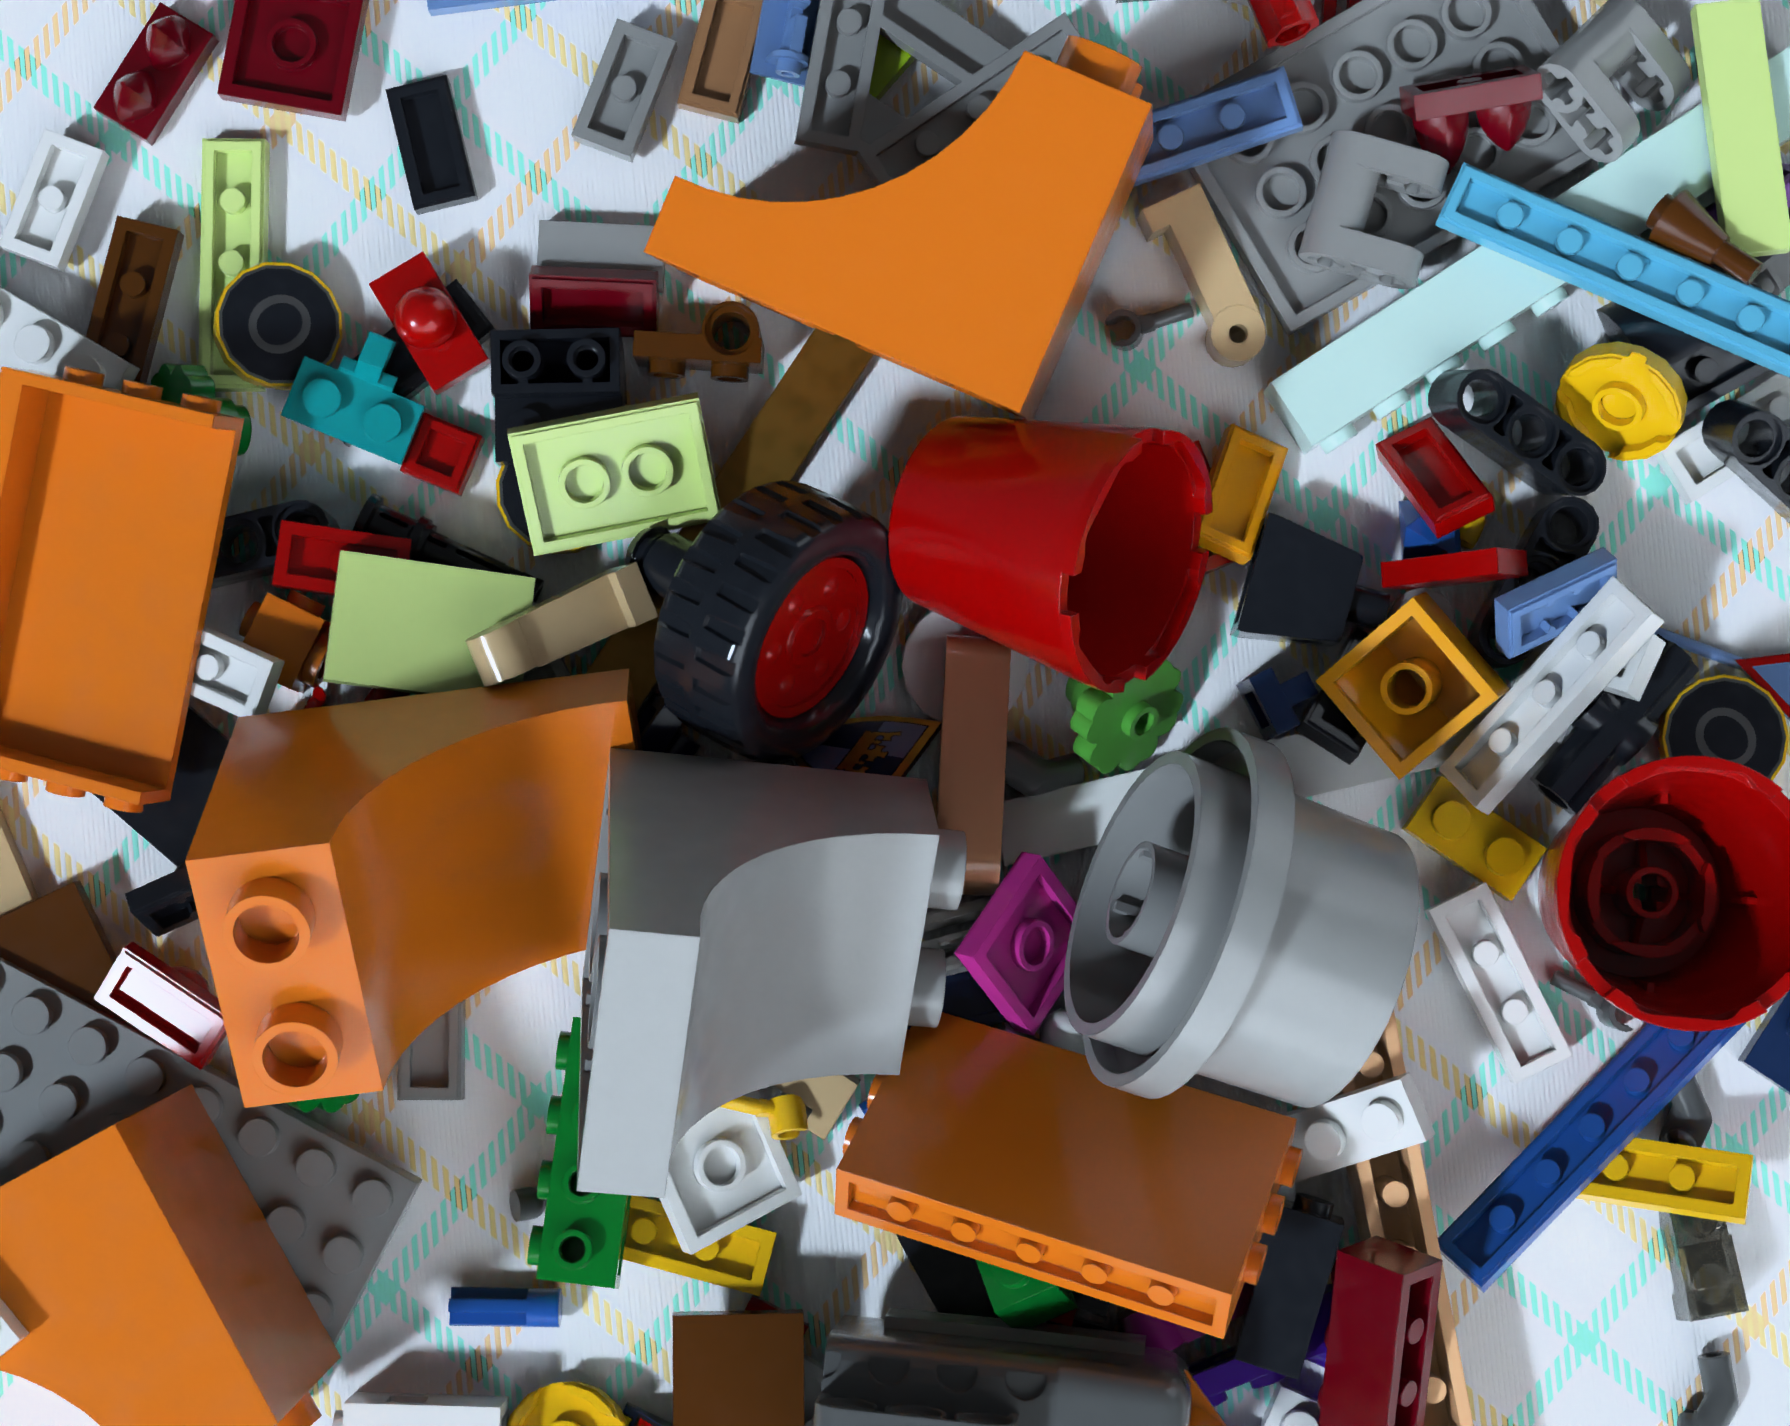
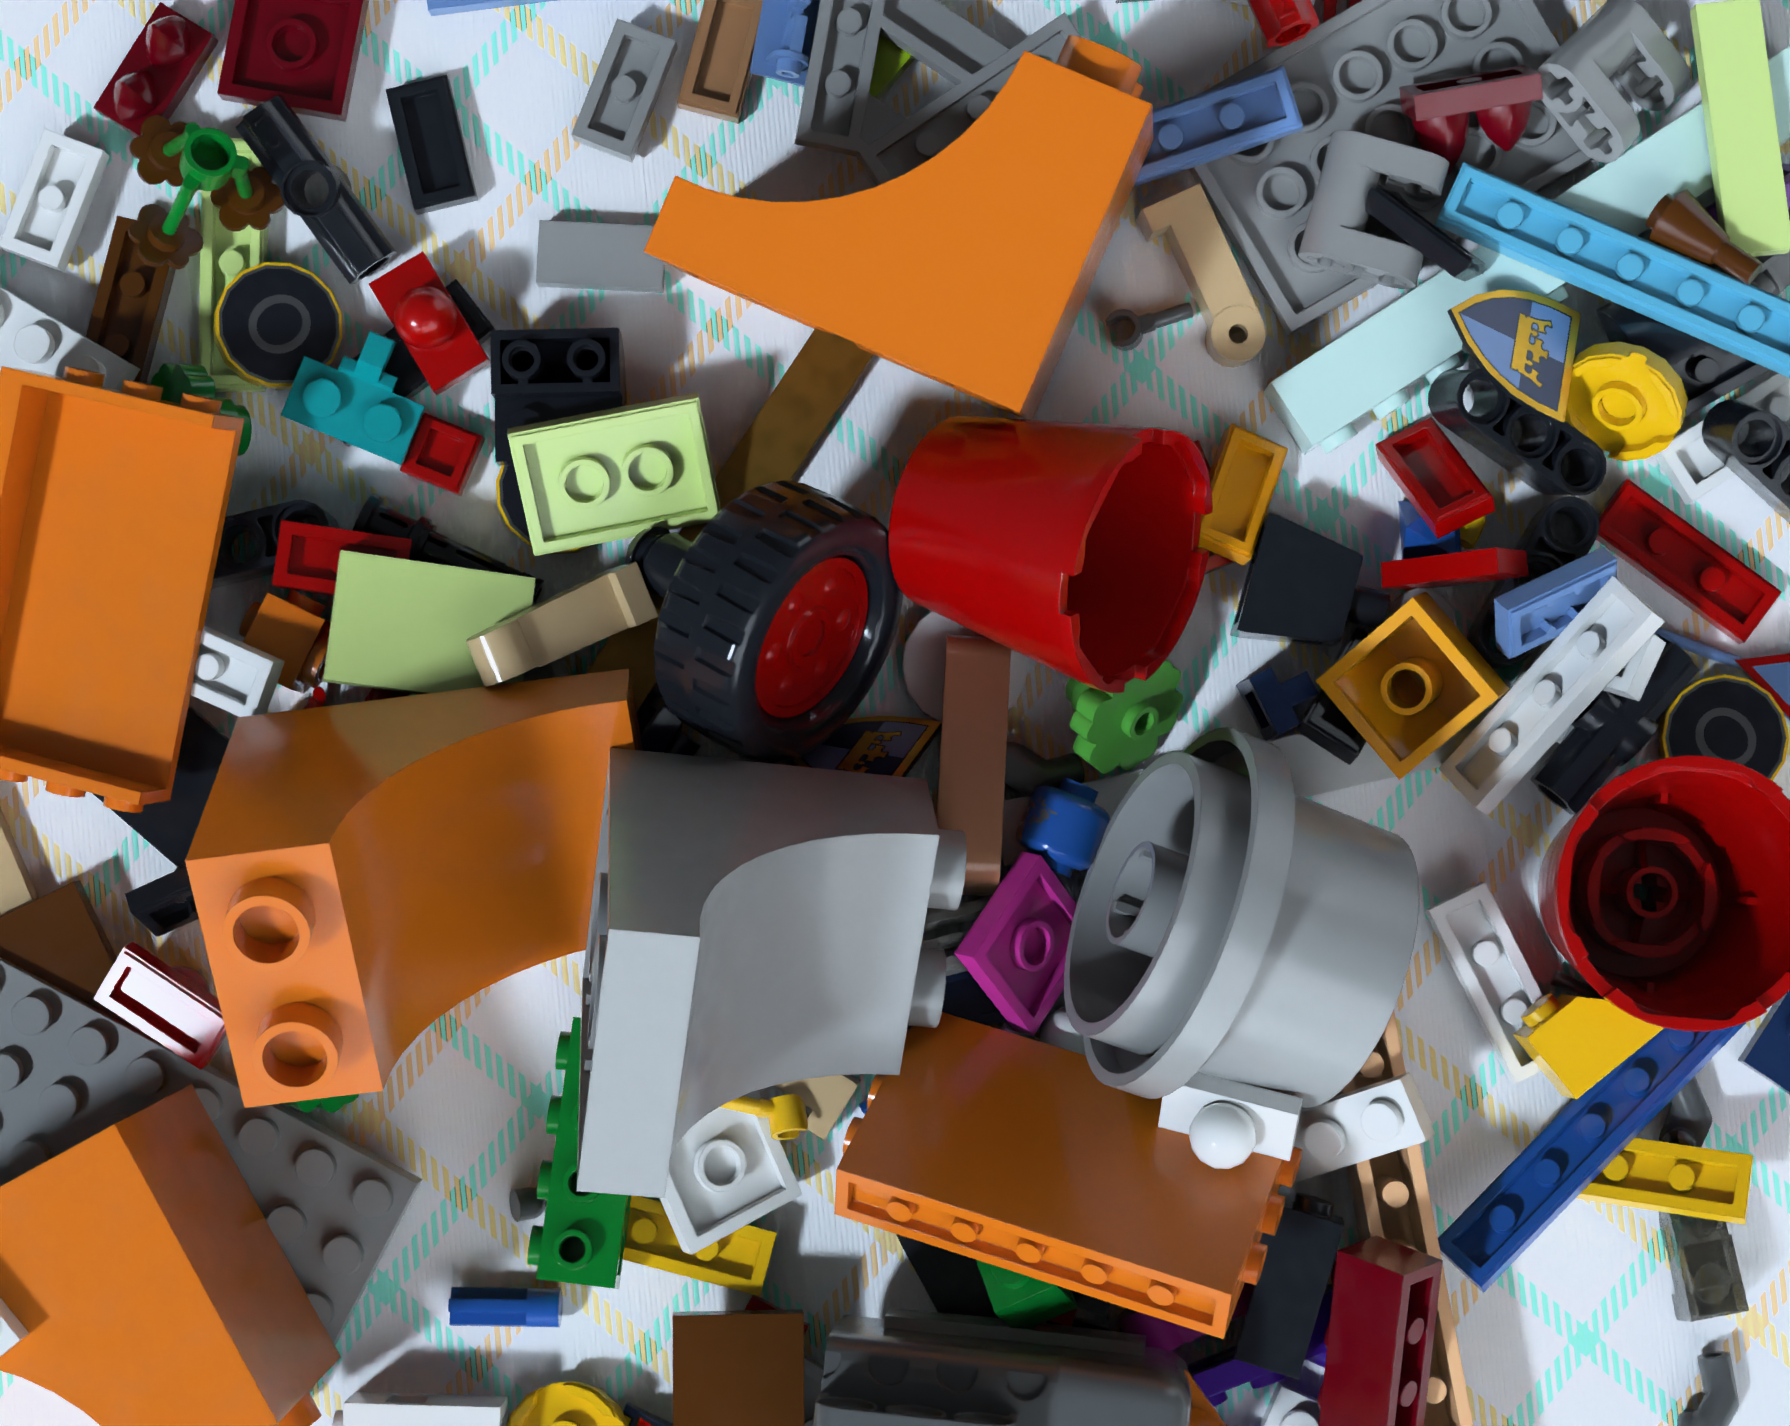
(195, 161): none -> reddish brown plant
(291, 159): none -> black piece
(435, 1060): light grey tile -> none
(593, 298): dark red tile -> none
(673, 353): reddish brown plate -> none
(1063, 826): none -> blue head
(1231, 1120): none -> white tile
(1423, 235): none -> black tile
(1473, 841): yellow plate -> none
(1522, 346): none -> shield
(1580, 1040): none -> yellow slope
(1684, 562): none -> red tile

